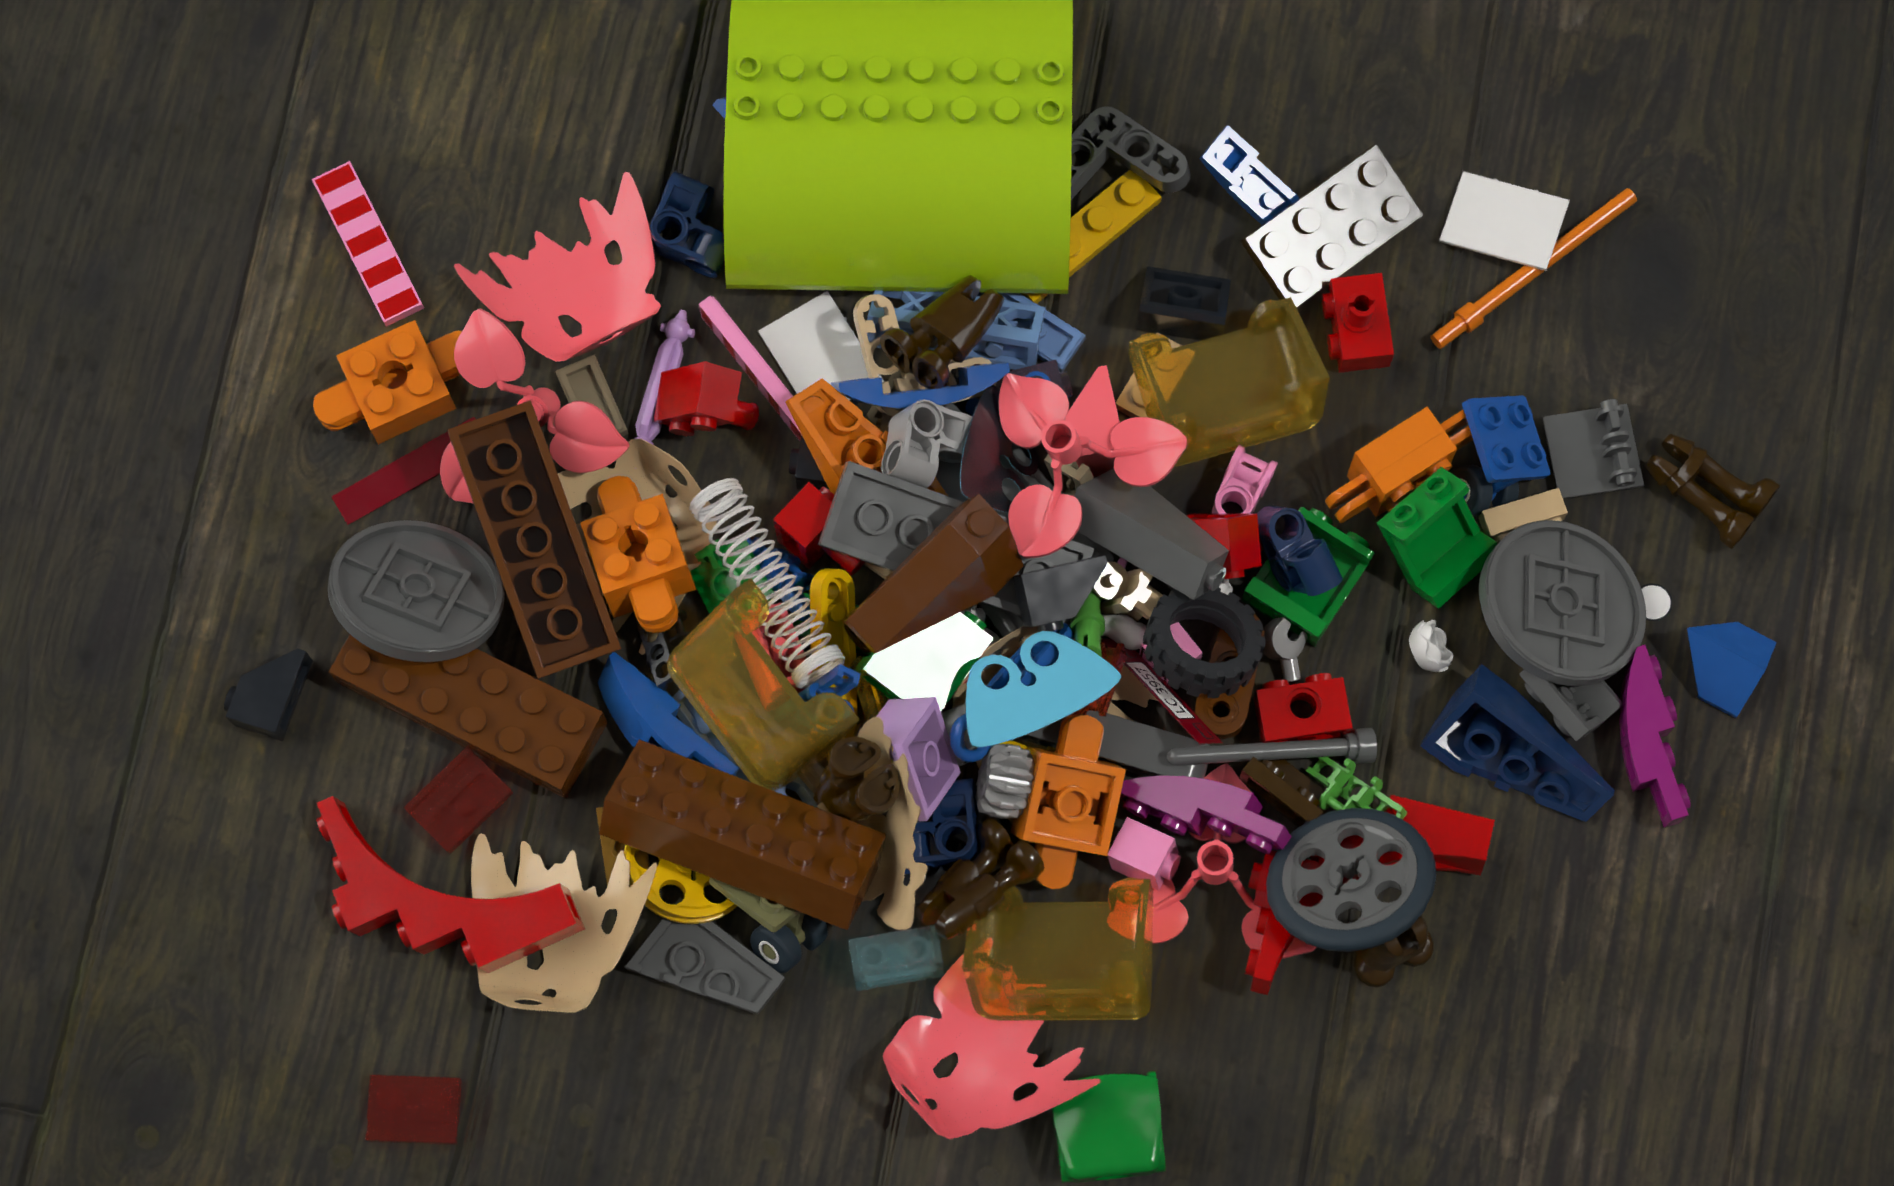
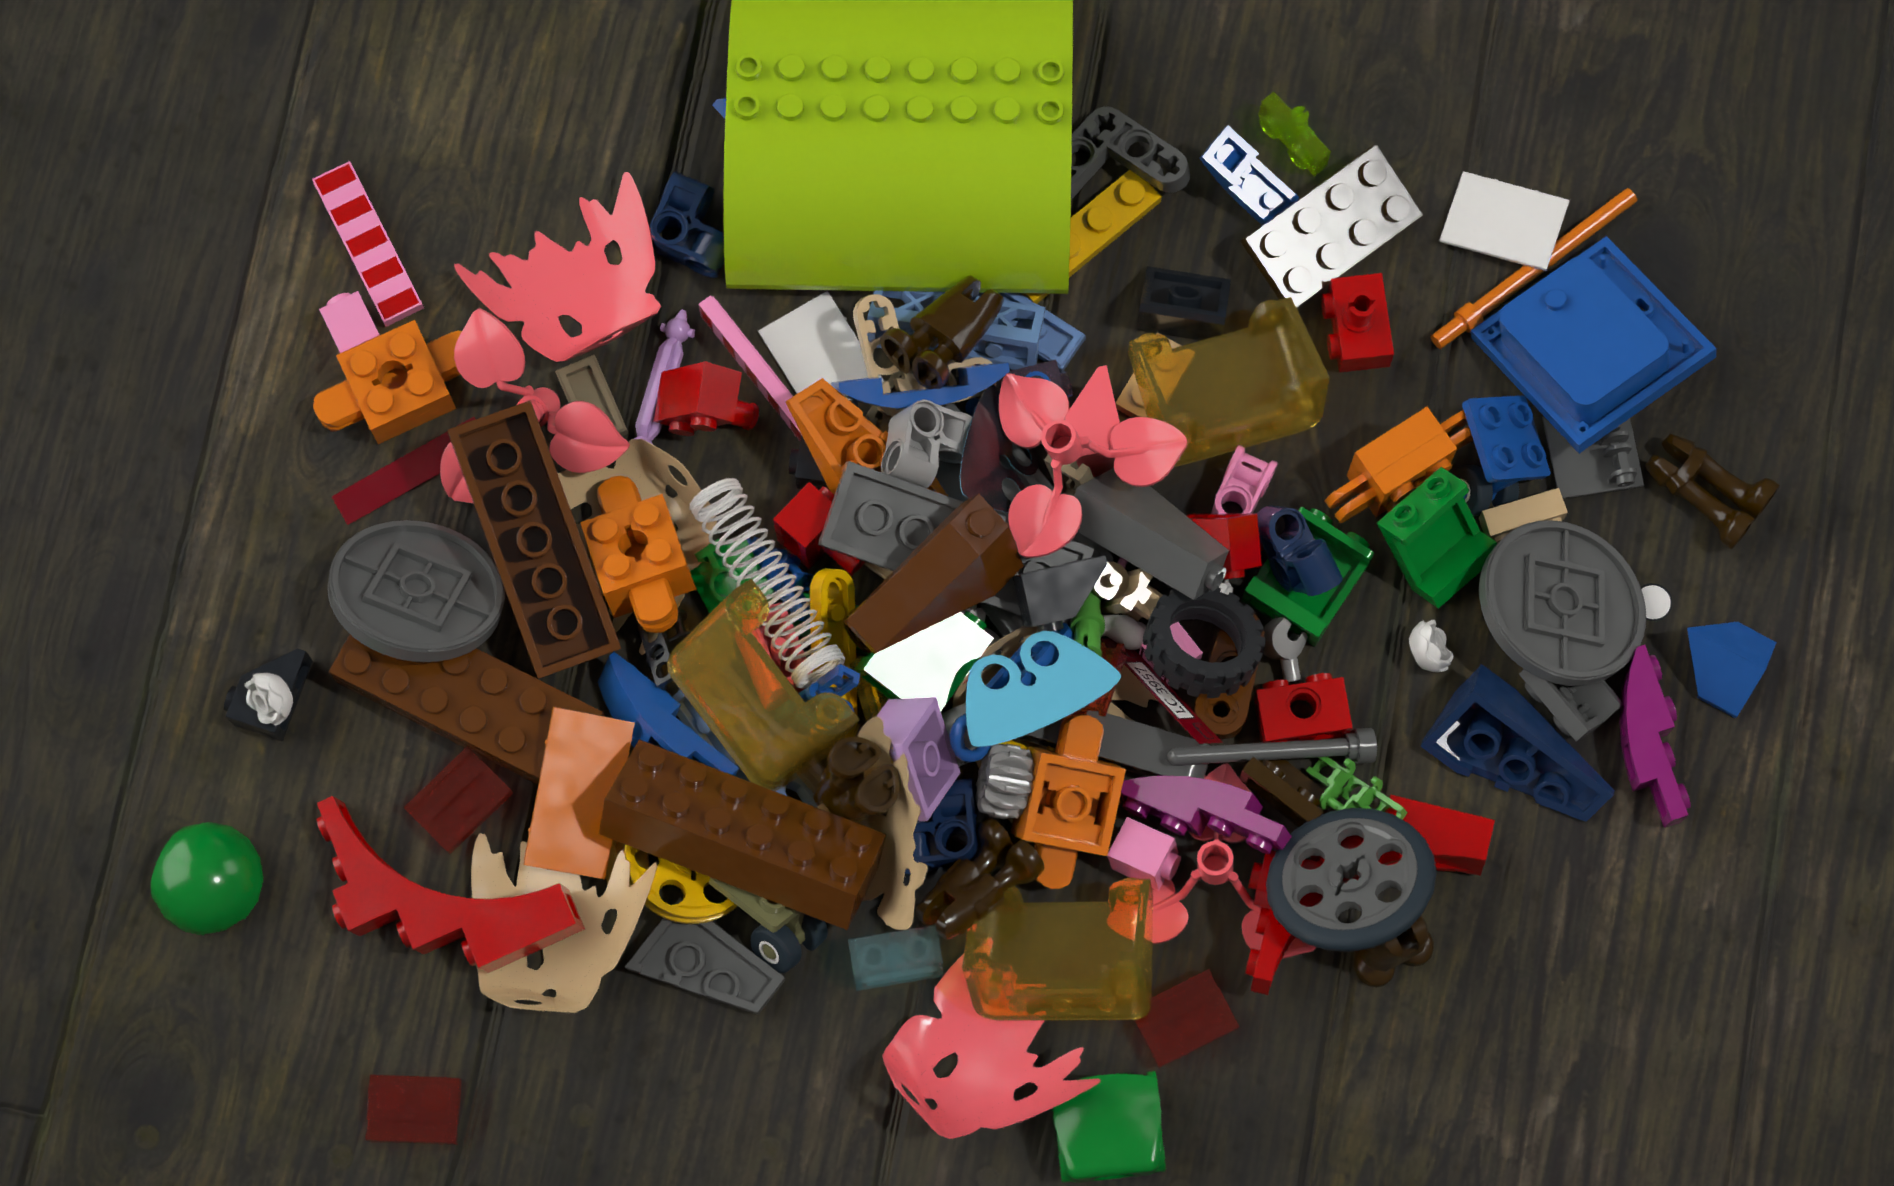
(207, 878): none -> green cylinder
(269, 697): none -> white plate
(348, 321): none -> bright pink brick
(576, 774): none -> orange window
(1186, 1019): none -> clear red plate
(1293, 131): none -> clear neon green plate
(1588, 348): none -> blue piece

